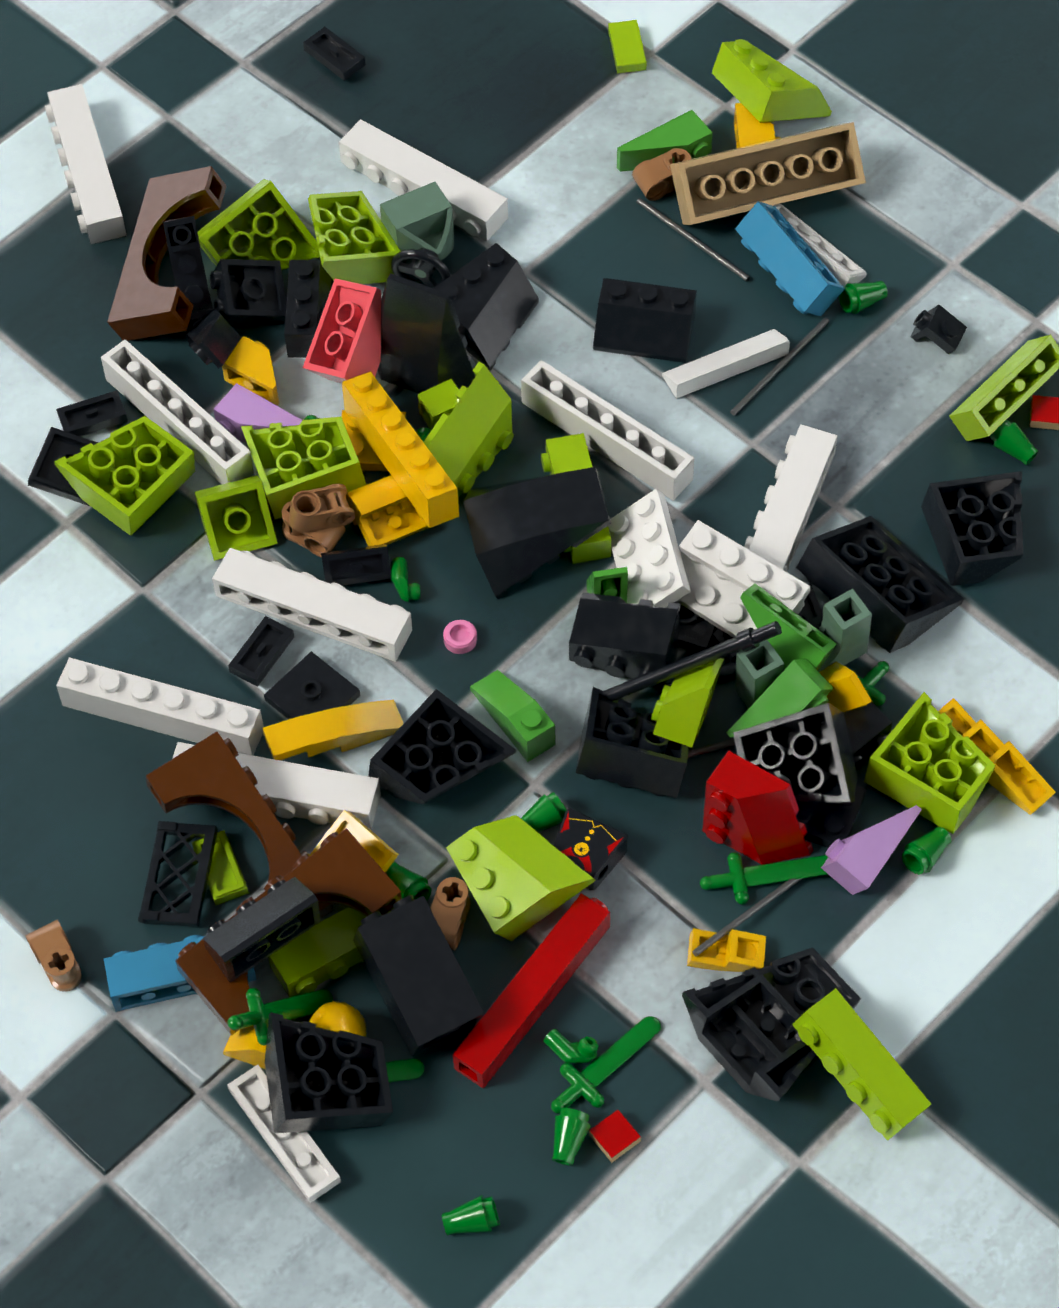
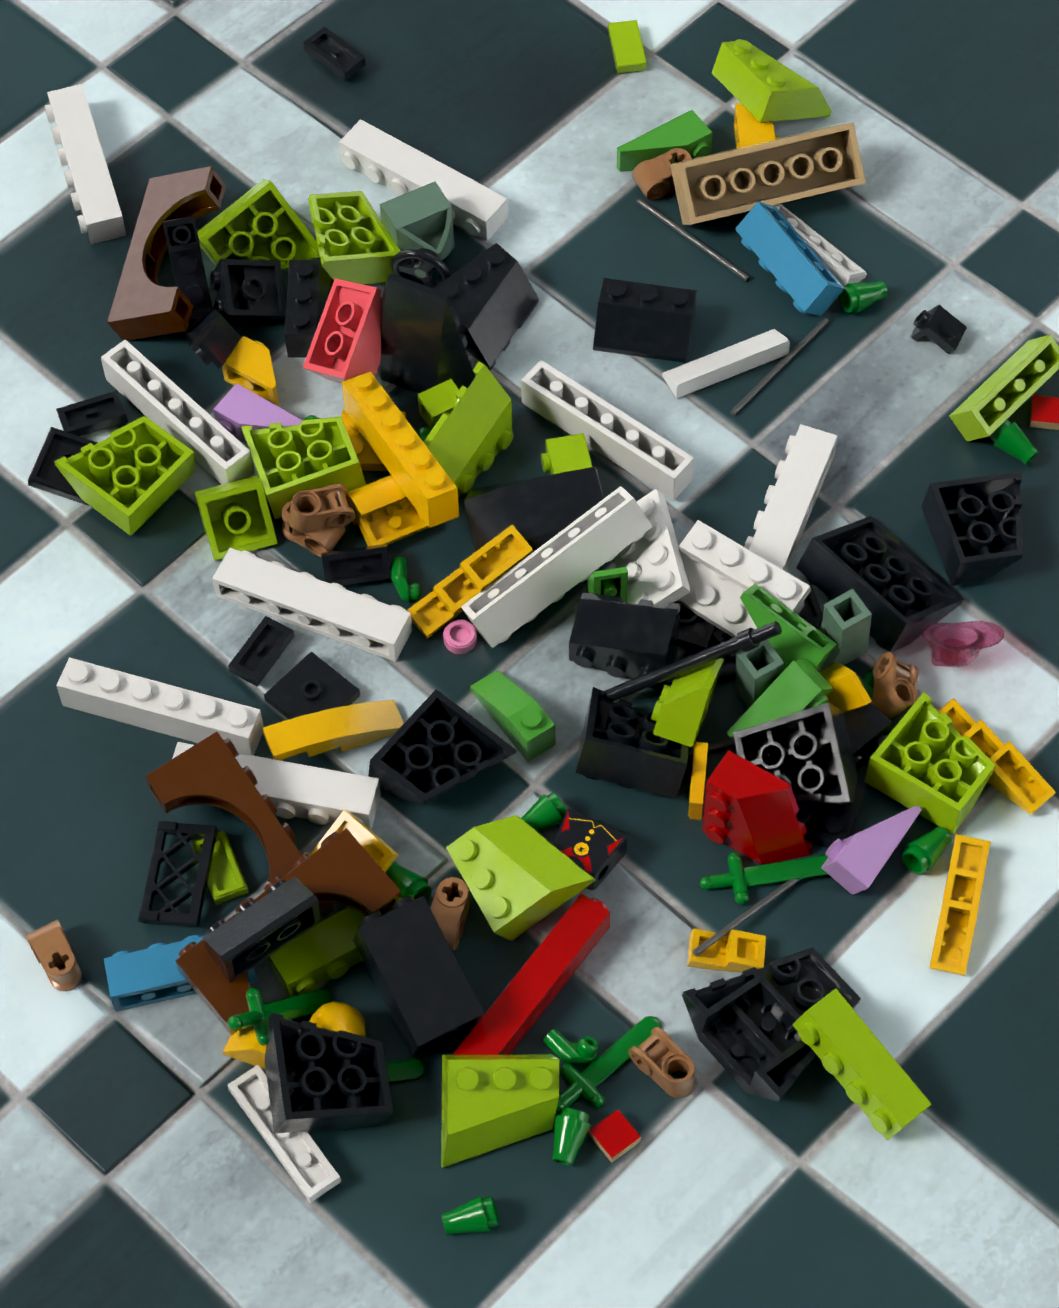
(468, 580): none -> yellow slope
(495, 1101): none -> lime wedge
(557, 567): none -> white brick
(661, 1057): none -> medium nougat piece
(698, 781): none -> yellow tile
(894, 685): none -> medium nougat piece
(960, 642): none -> clear pink piece
(960, 905): none -> yellow slope

